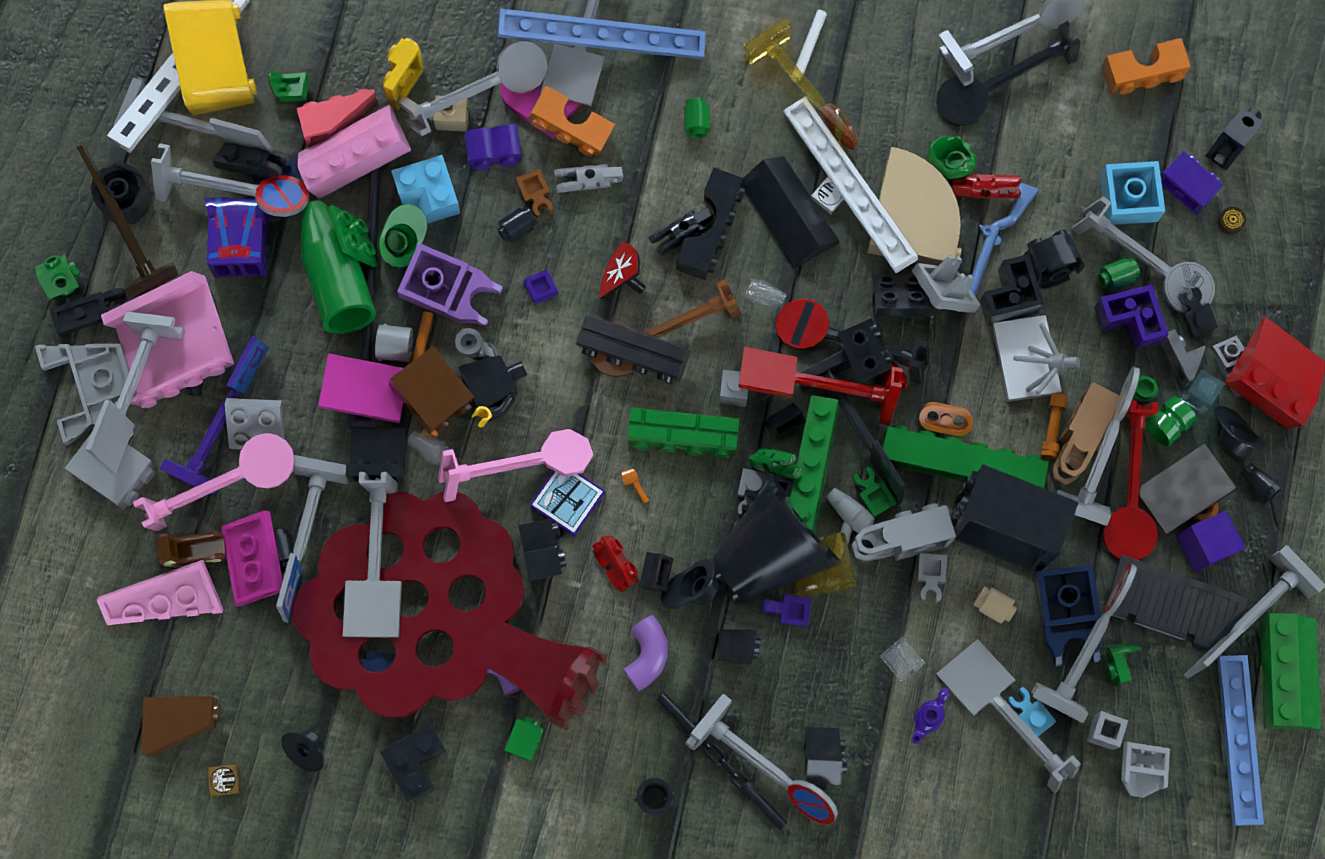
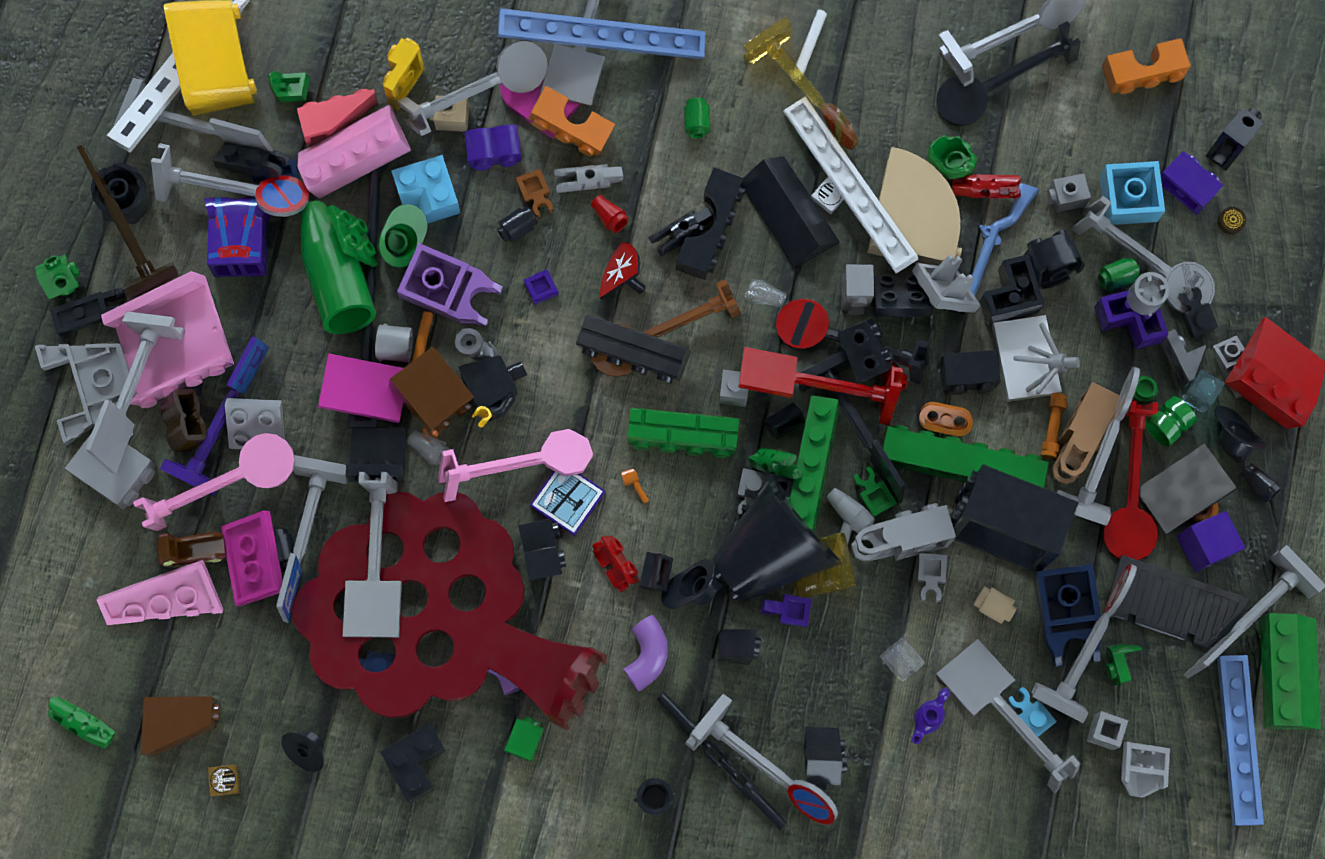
(80, 722): none -> green hinge
(182, 417): none -> dark brown brick
(610, 214): none -> red cone
(857, 289): none -> light grey brick
(970, 372): none -> black brick
(1068, 193): none -> light grey brick
(1148, 293): none -> light grey piece

